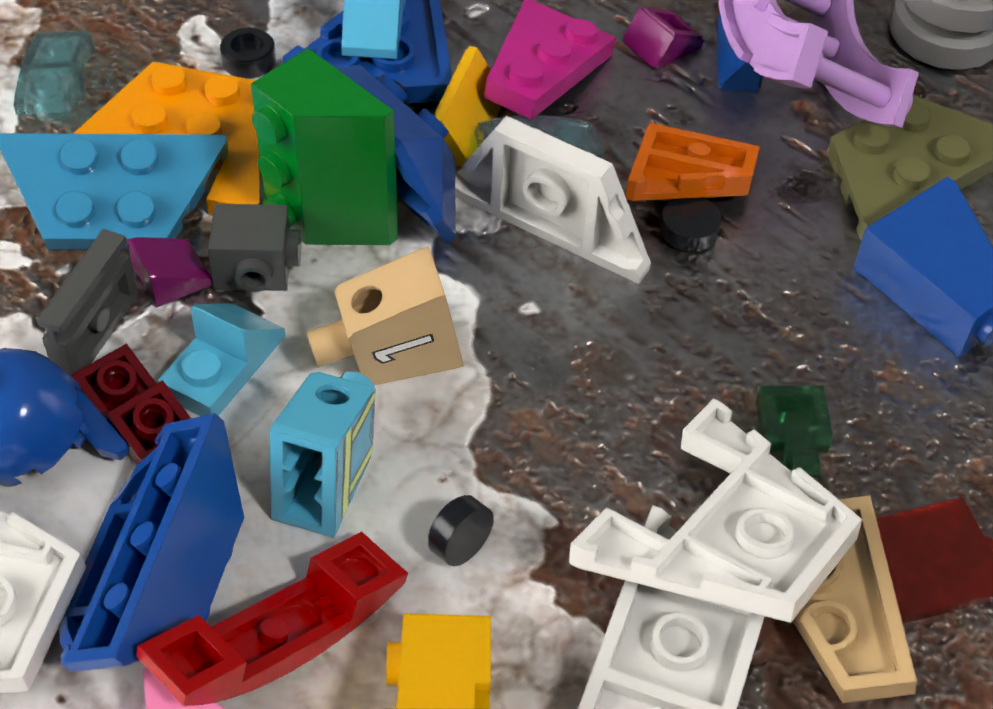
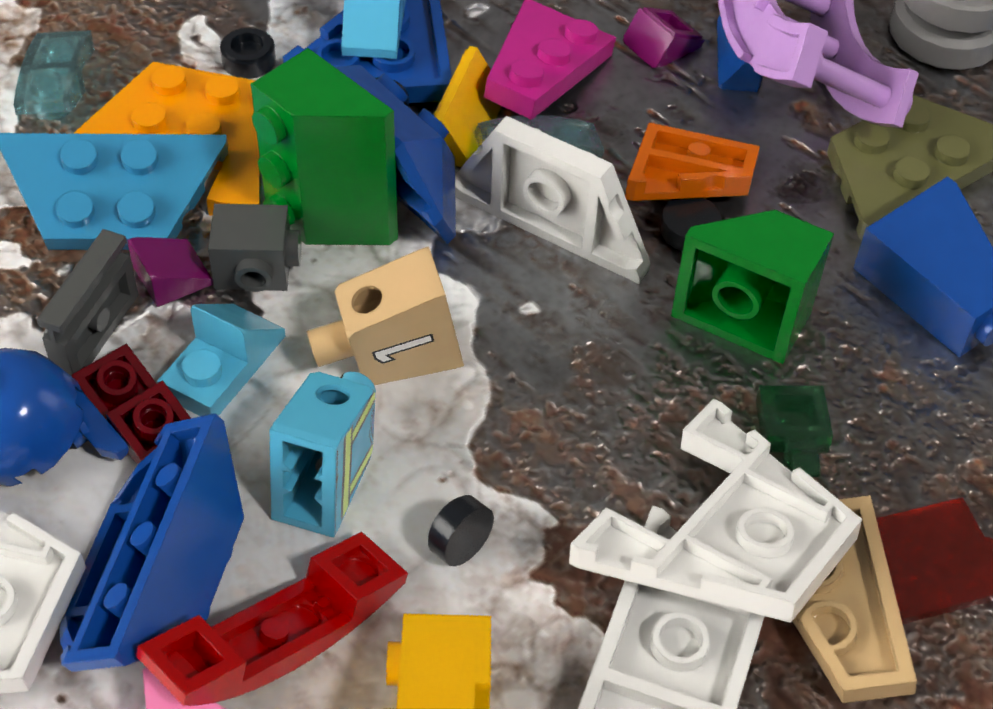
(752, 279): none -> green slope

